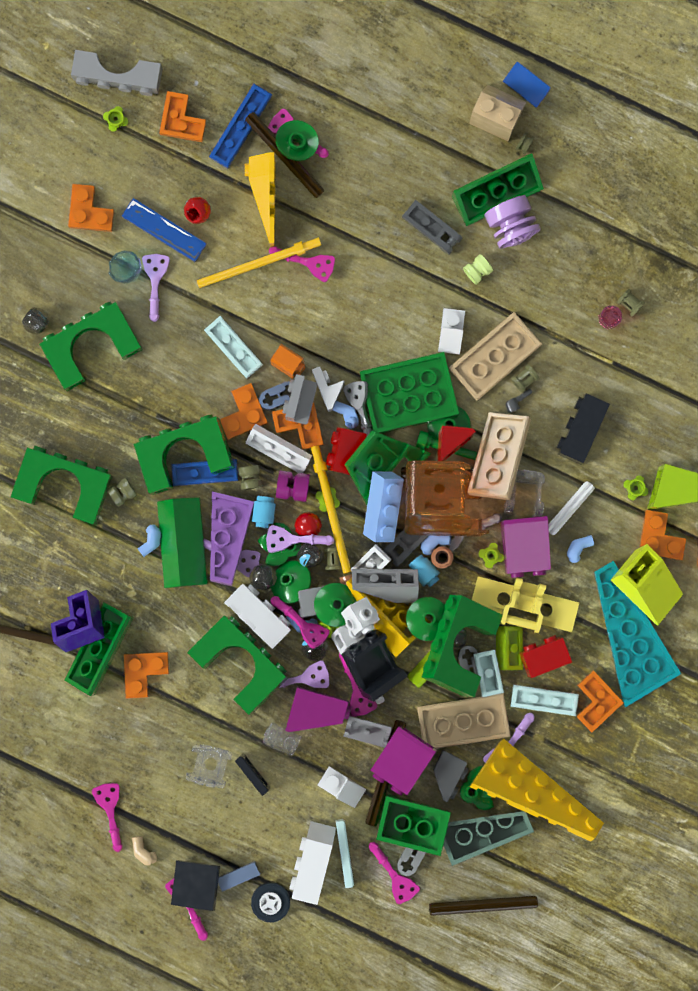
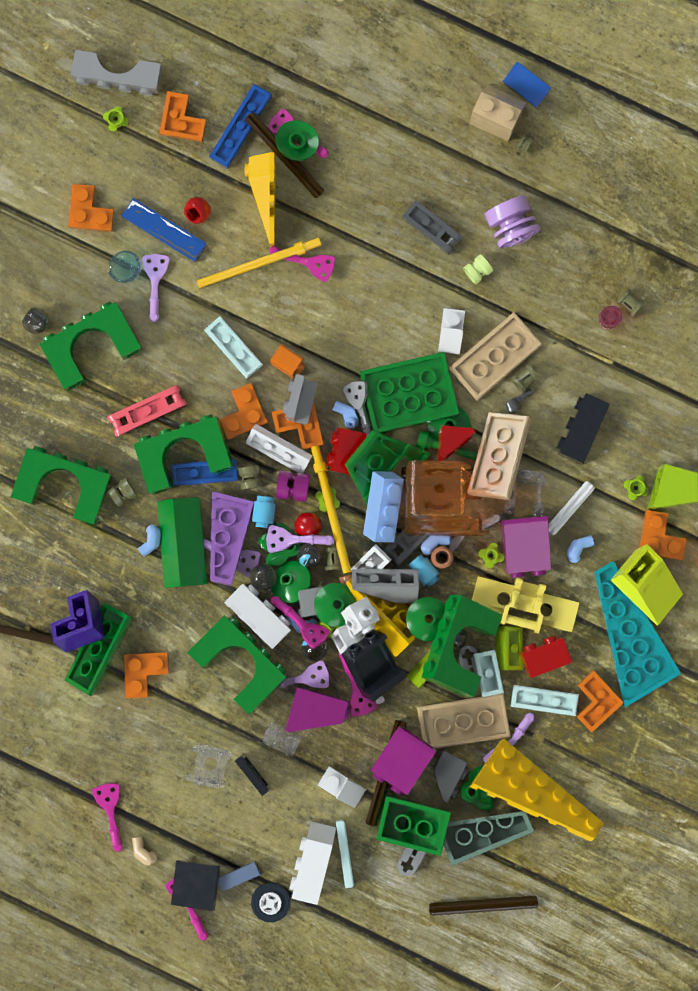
(147, 410): none -> coral plate
(277, 390): sand blue beam -> none
(328, 393): white slope -> none
(367, 731): light grey hinge -> none
(397, 879): dark pink piece -> none
(497, 187): green slope -> none

